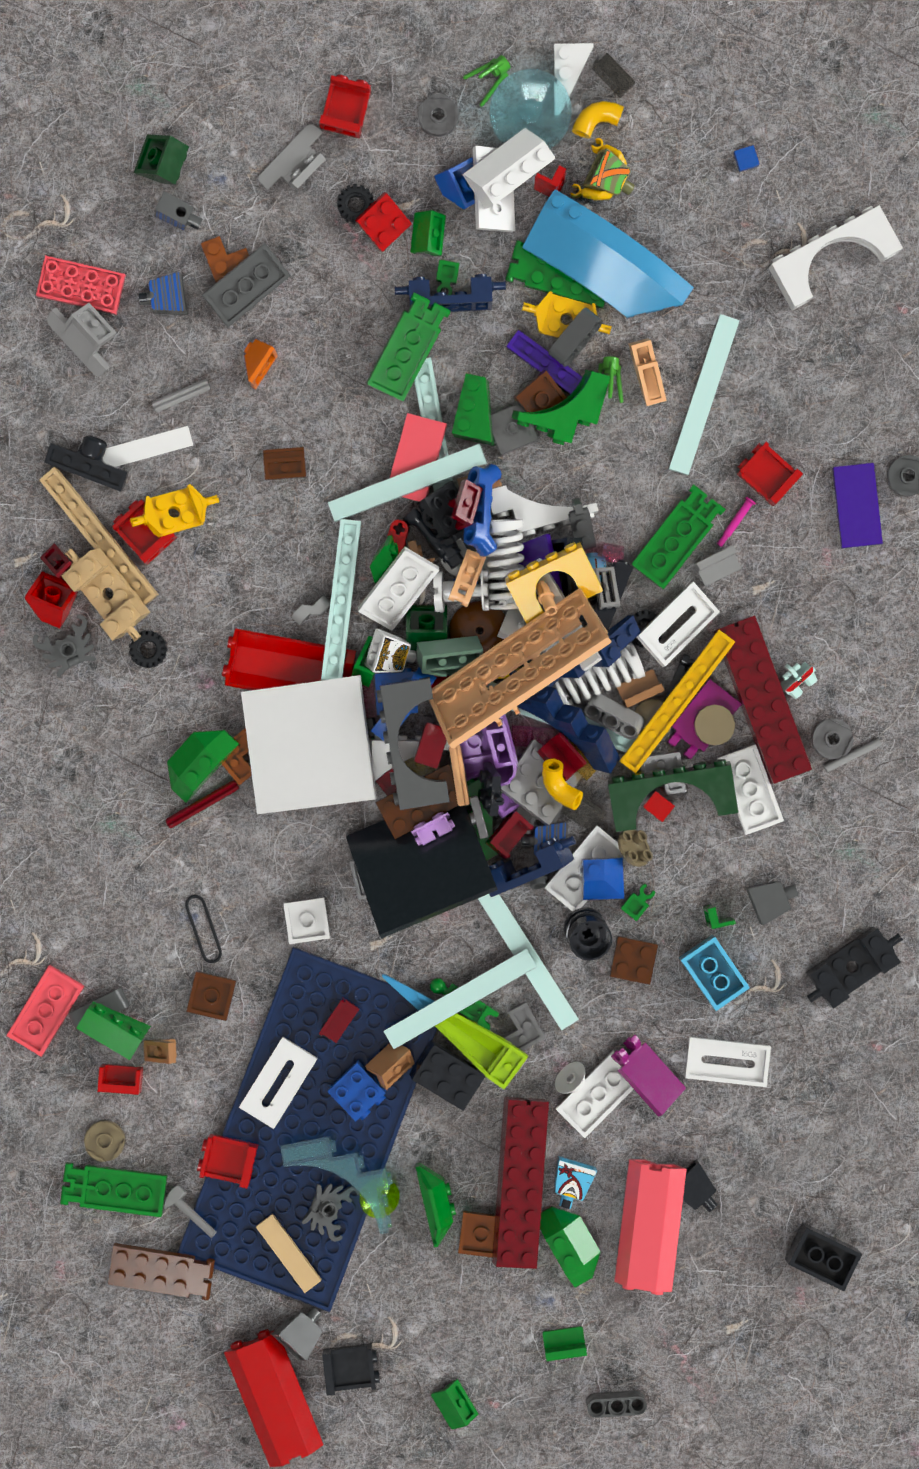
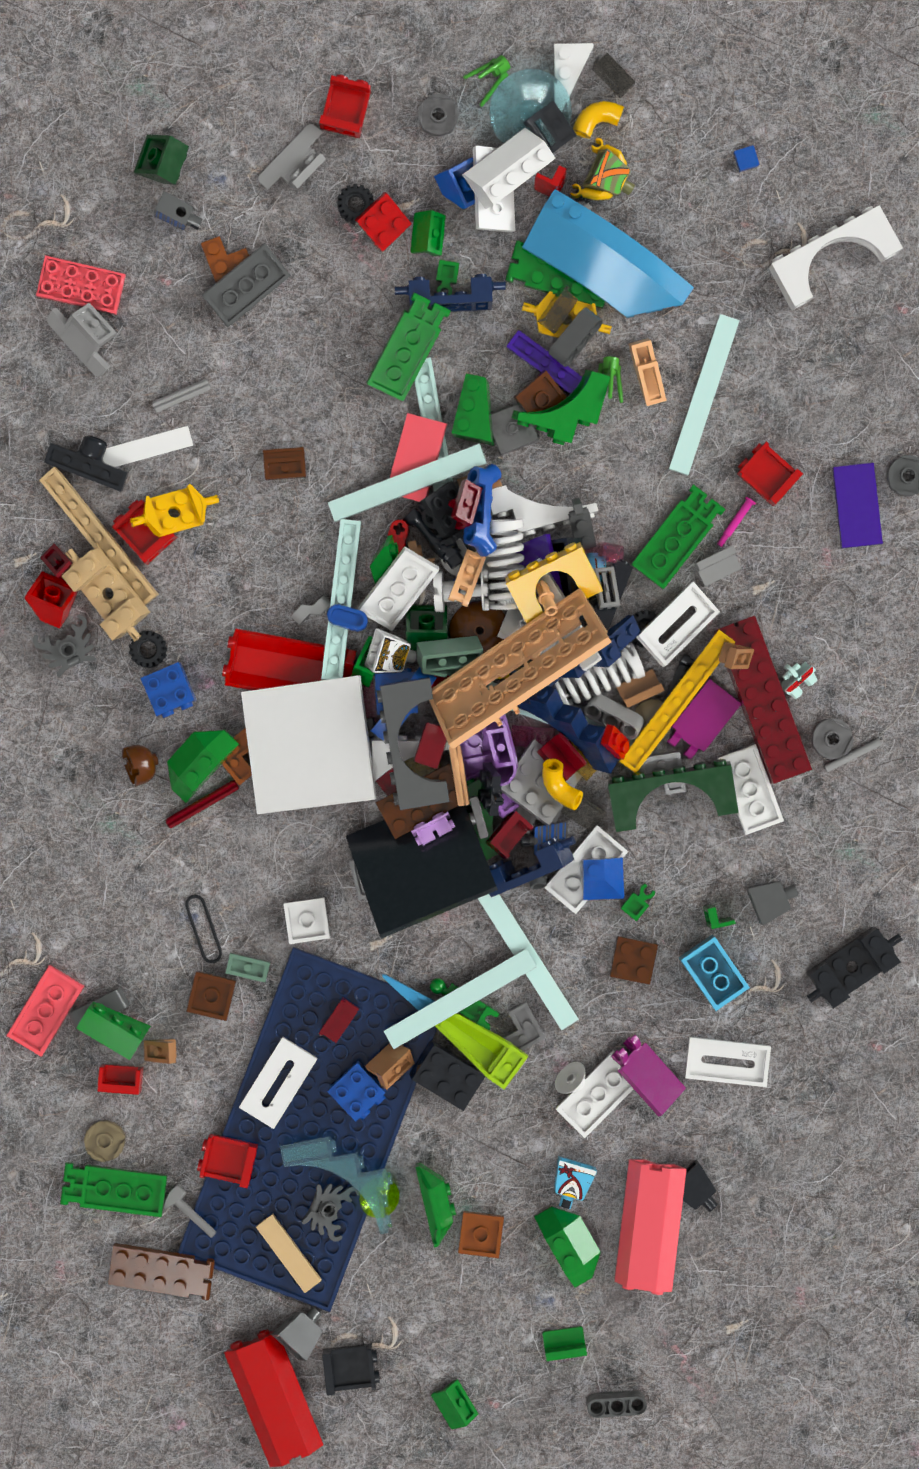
(139, 764): none -> reddish brown cylinder
(166, 295): torso -> none
(169, 690): none -> blue brick
(247, 967): none -> sand green plate
(258, 361): orange slope -> none
(347, 618): none -> blue tile
(520, 1183): dark red piece -> none
(554, 122): none -> black plate
(558, 309): none -> clear smoke panel
(592, 942): black wheel -> none
(615, 742): none -> red plate
(634, 847): dark tan dish -> none
(658, 806): red panel -> none
(714, 725): dark tan tile -> none
(736, 656): none -> medium nougat slope
(823, 1256): black brick -> none

